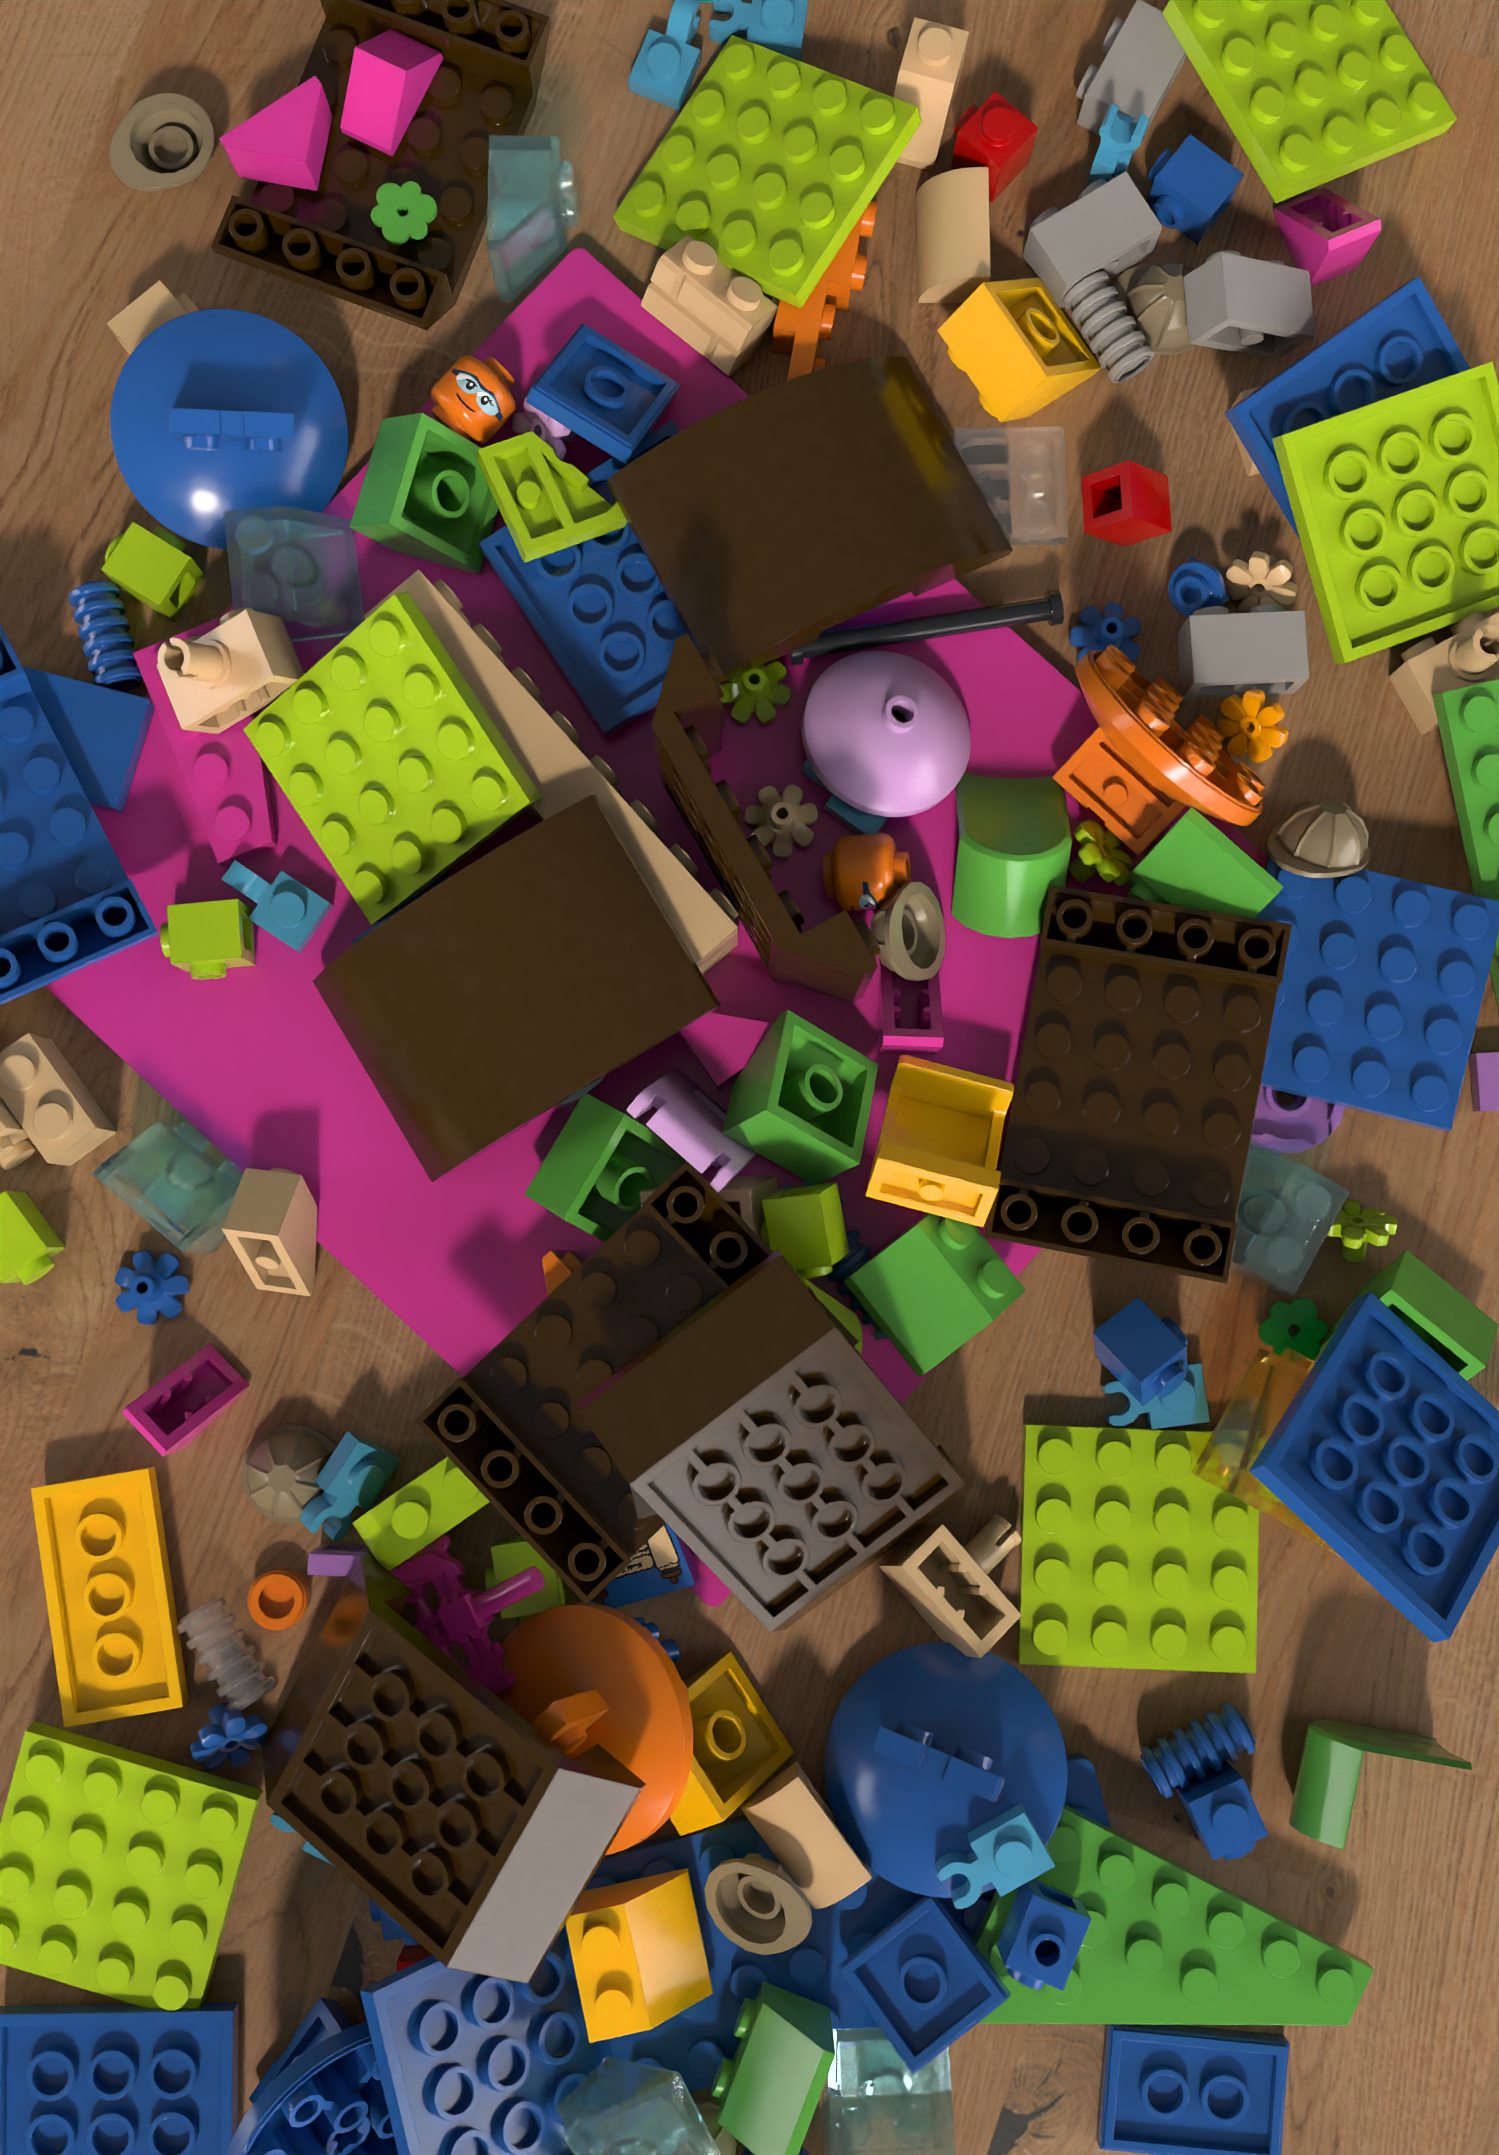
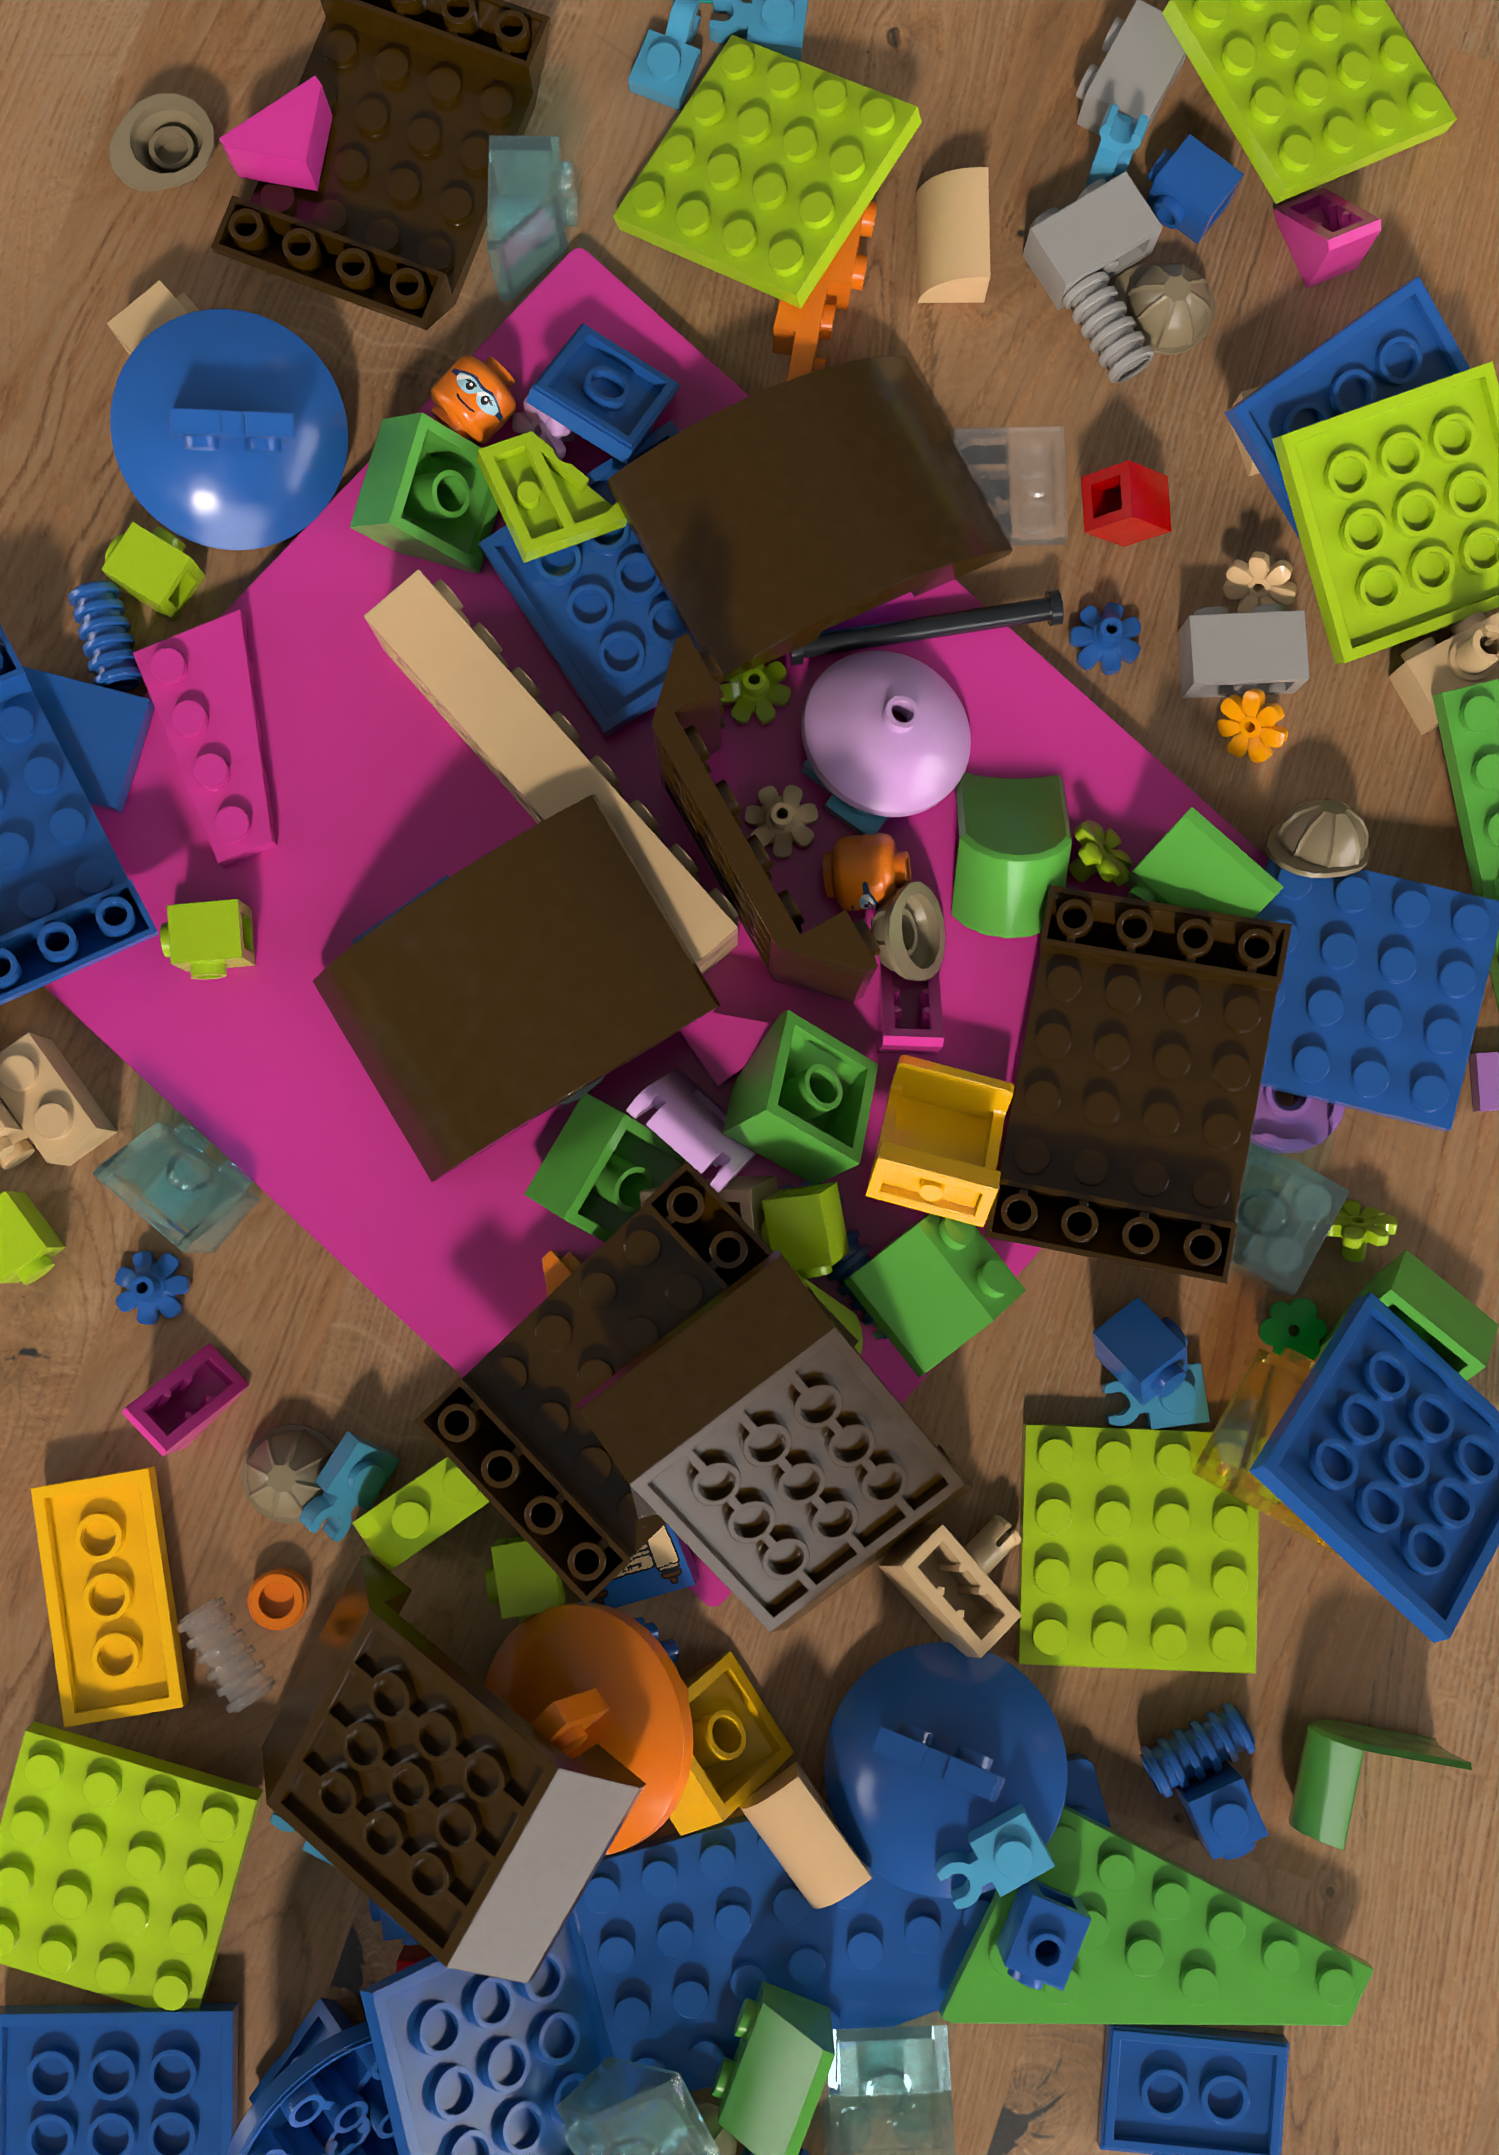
(228, 670): tan brick -> none
(228, 1738): blue plant -> none
(274, 1230): tan slope -> none
(283, 907): dark azure plate -> none
(296, 569): clear light blue slope -> none
(336, 1558): medium lavender tile -> none
(386, 88): dark pink slope -> none
(391, 759): lime plate -> none
(396, 201): bright green plant -> none
(463, 1613): dark pink bar -> none
(637, 1954): yellow slope -> none
(708, 304): tan brick -> none
(757, 1905): dark tan piece -> none
(924, 1981): blue tile -> none
(930, 81): tan slope -> none
(996, 139): red brick -> none
(1016, 347): yellow slope -> none
(1143, 764): orange bracket -> none
(1196, 587): blue plate -> none
(1248, 305): light grey brick -> none

